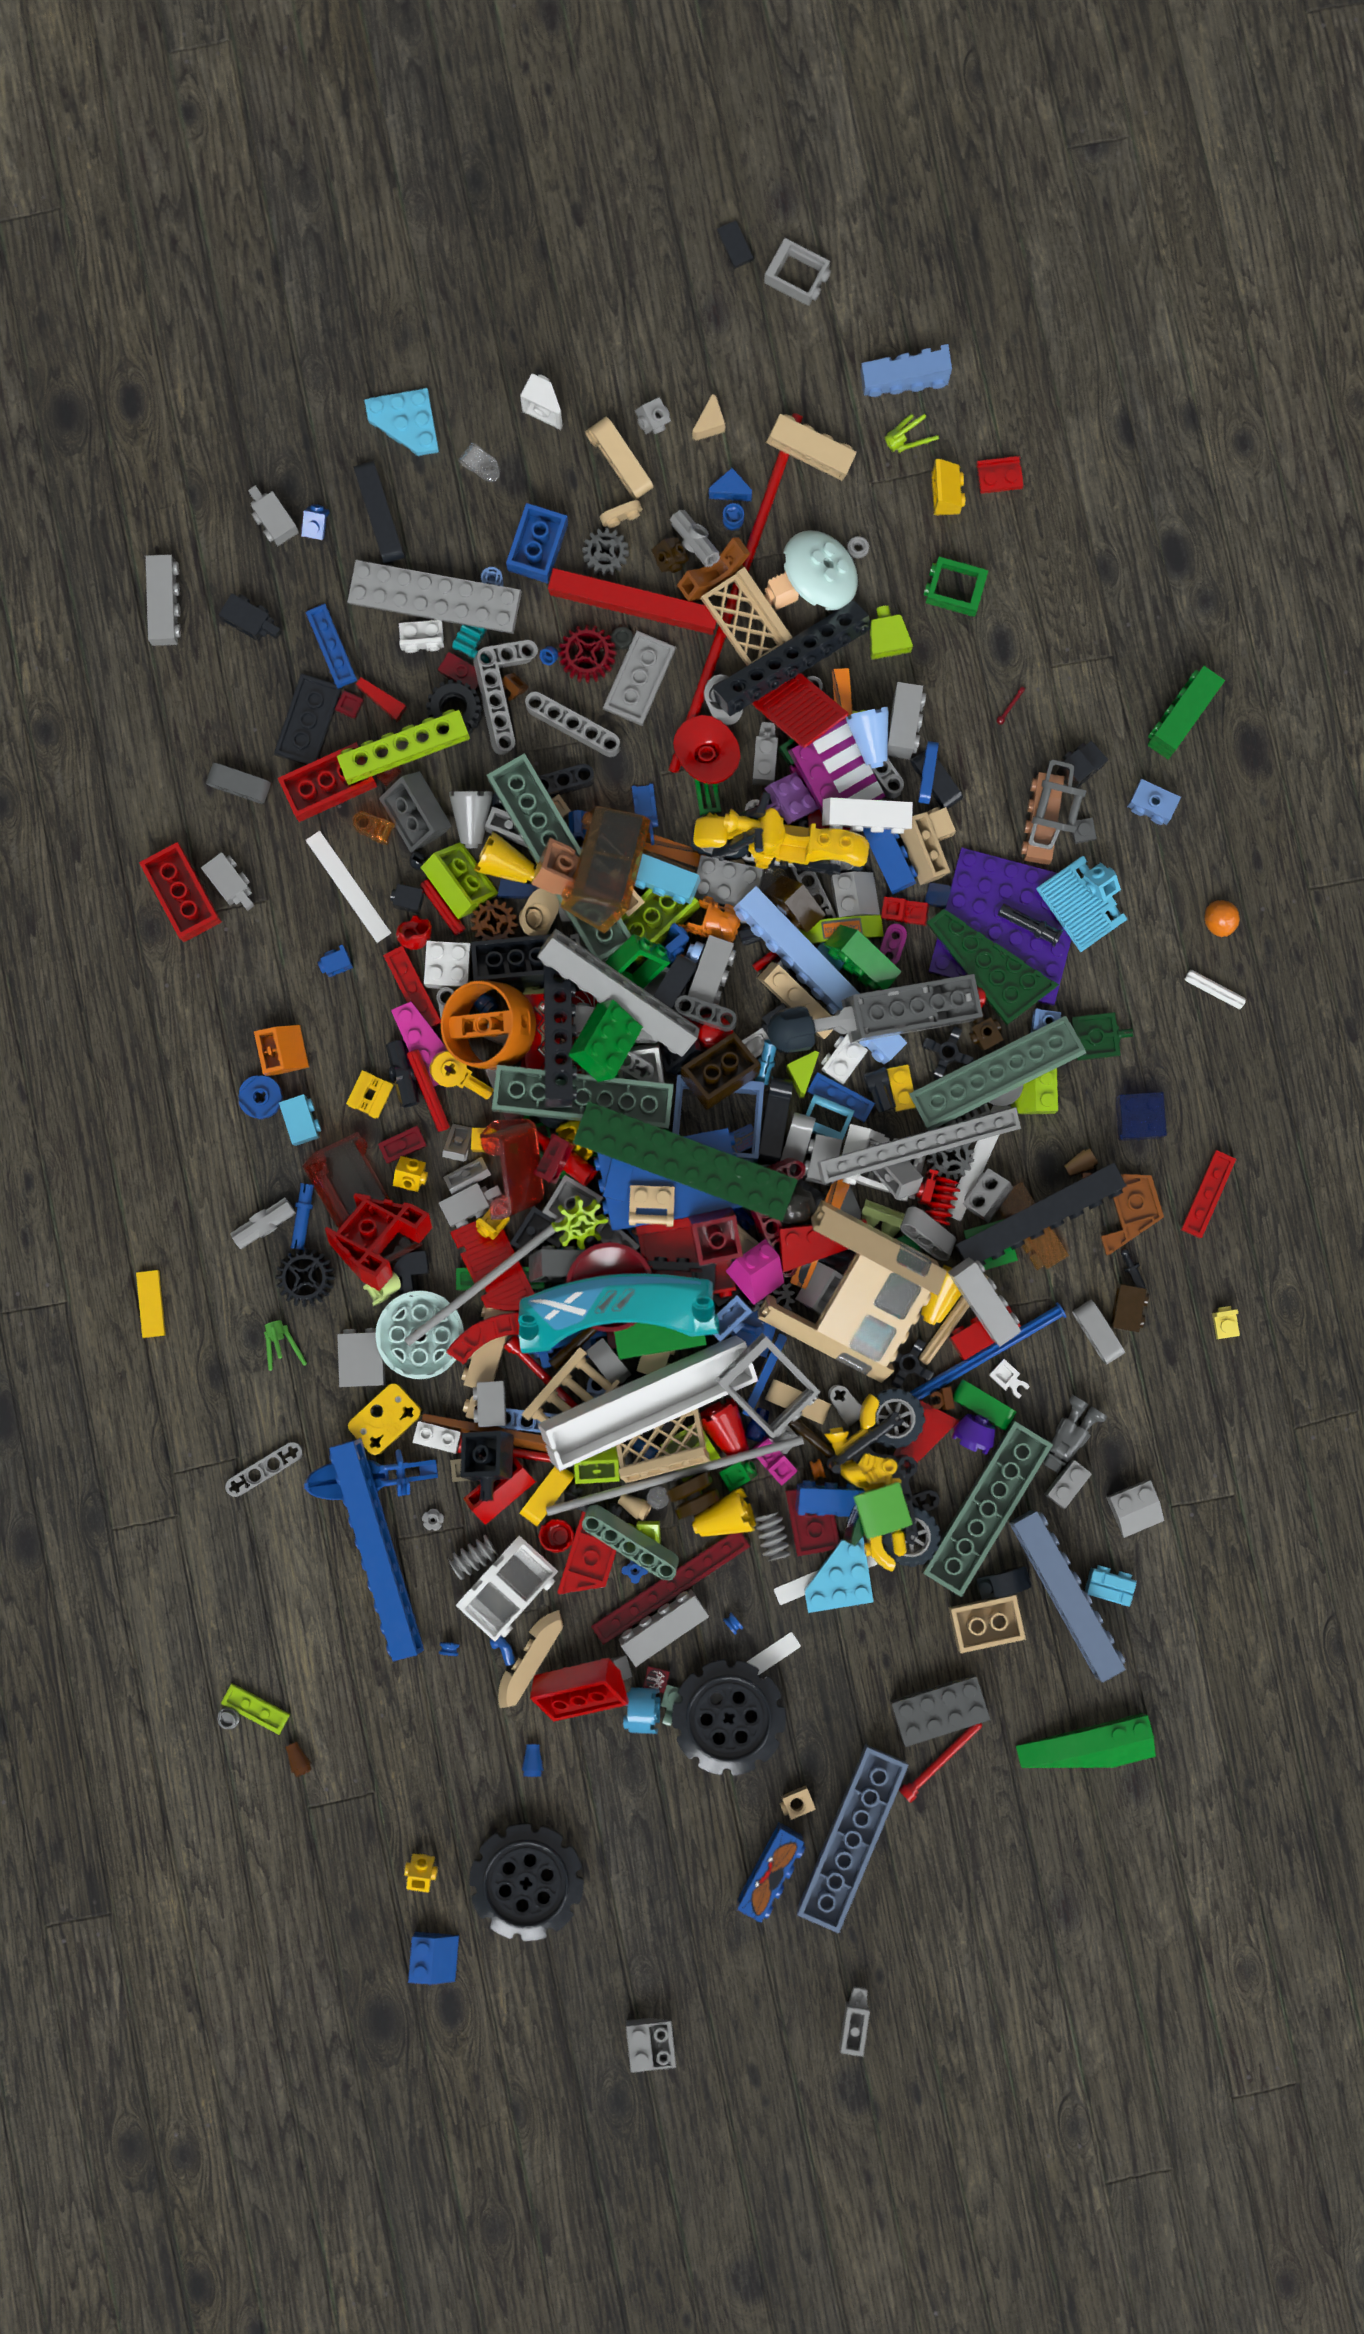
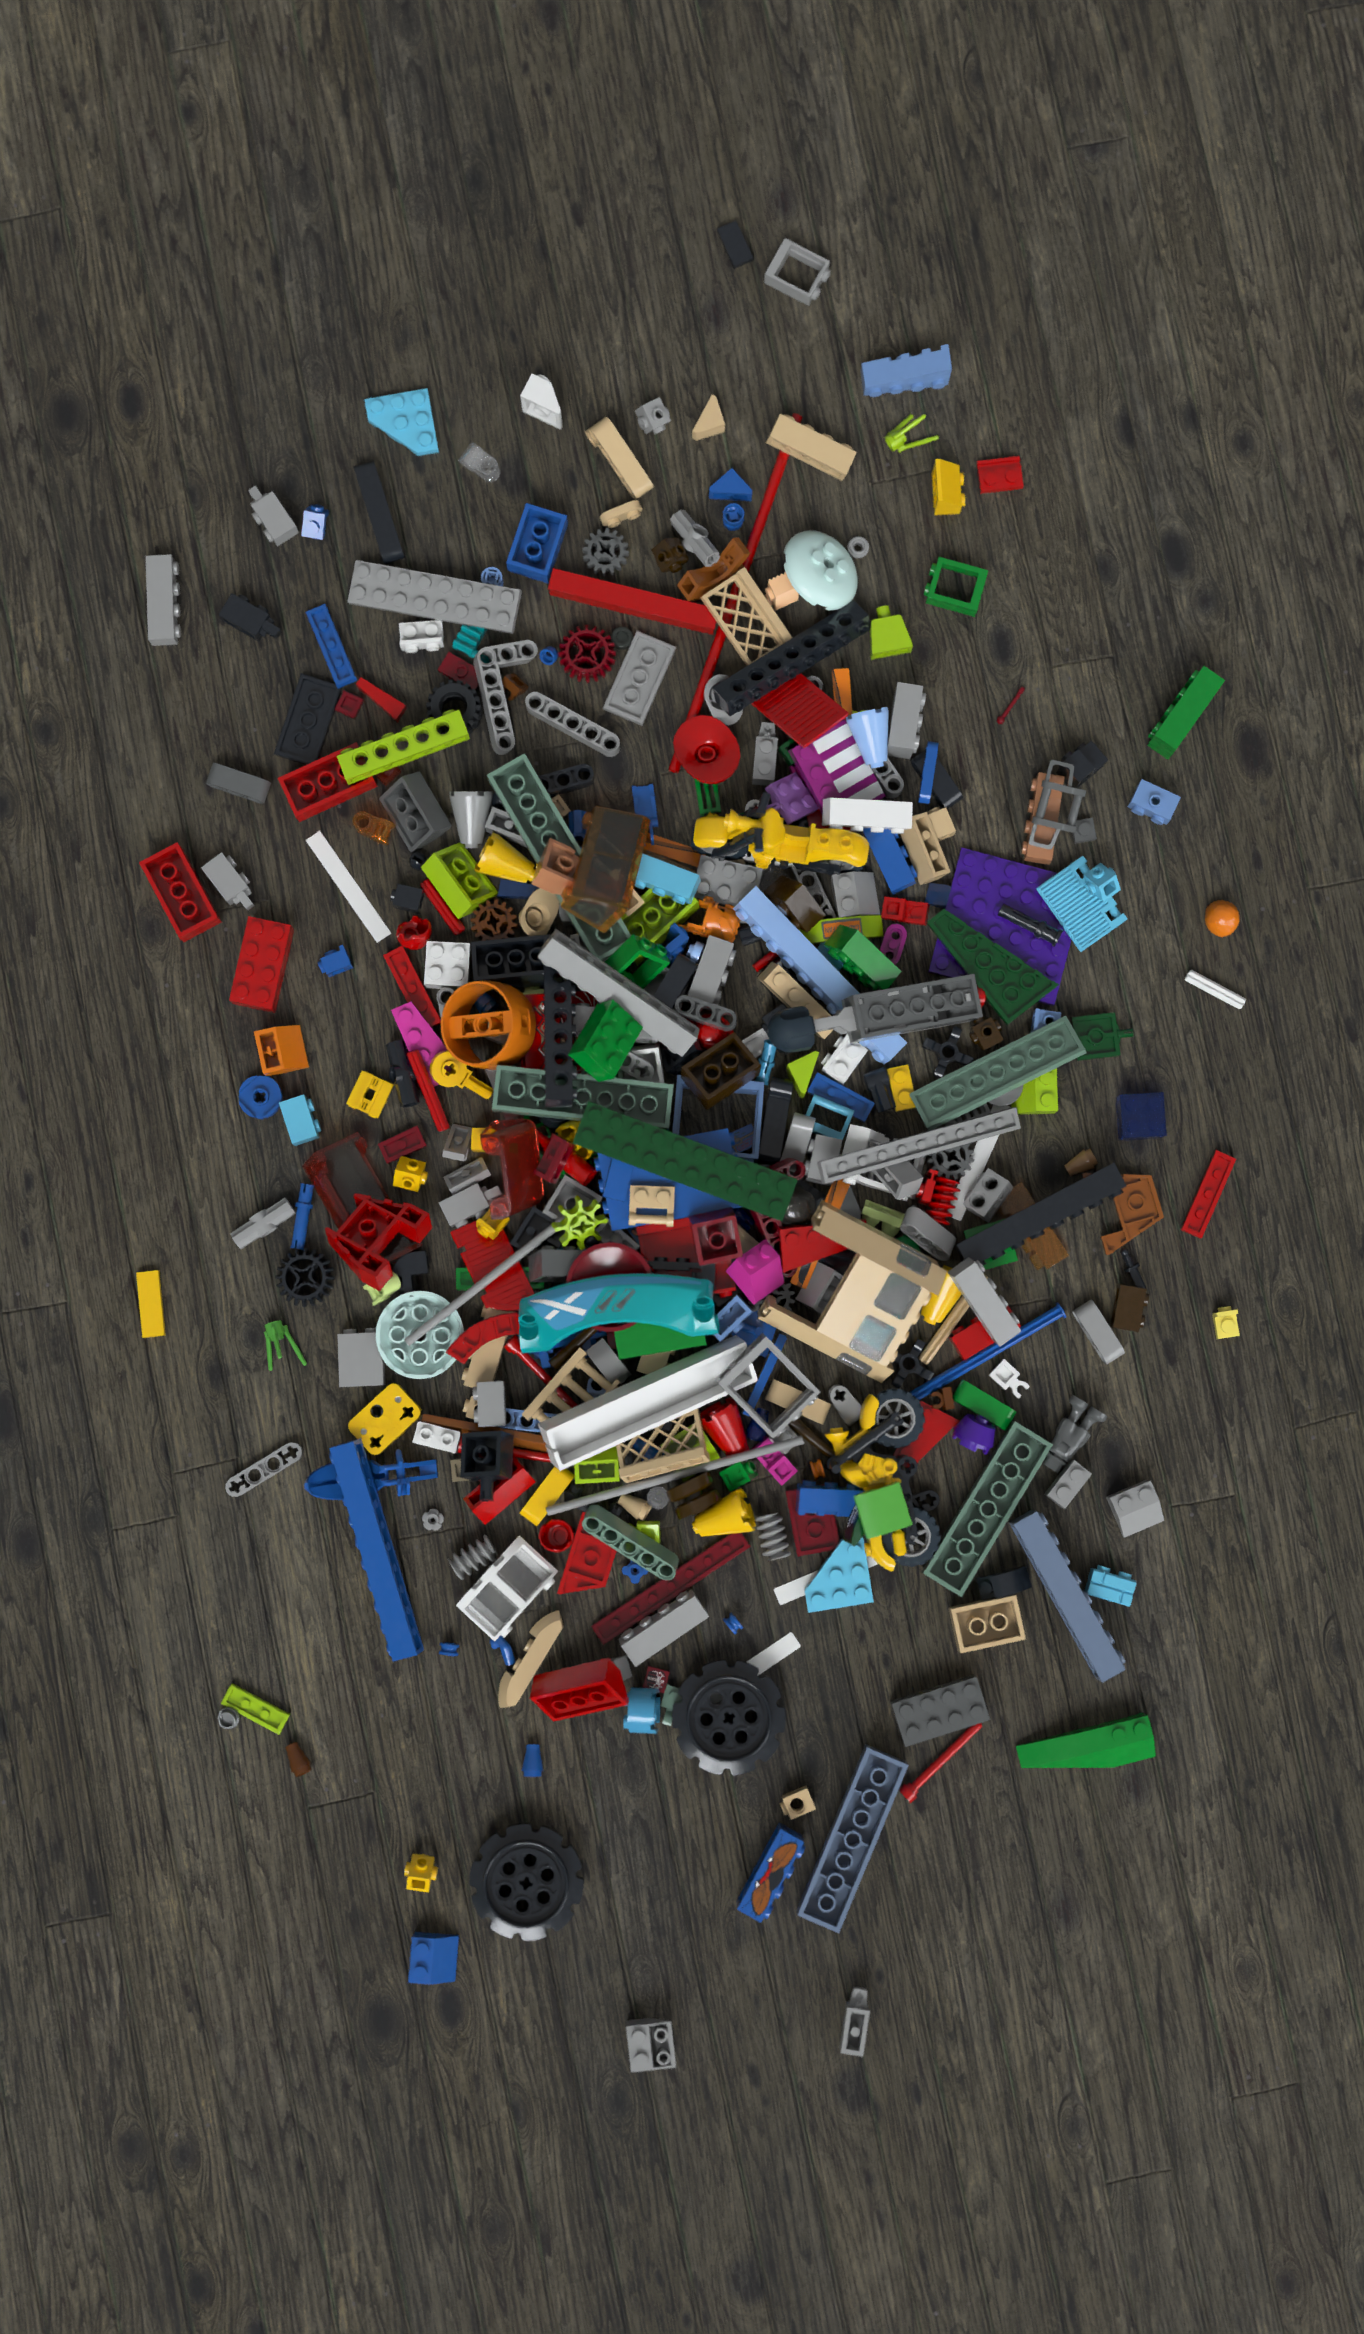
(261, 964): none -> red brick

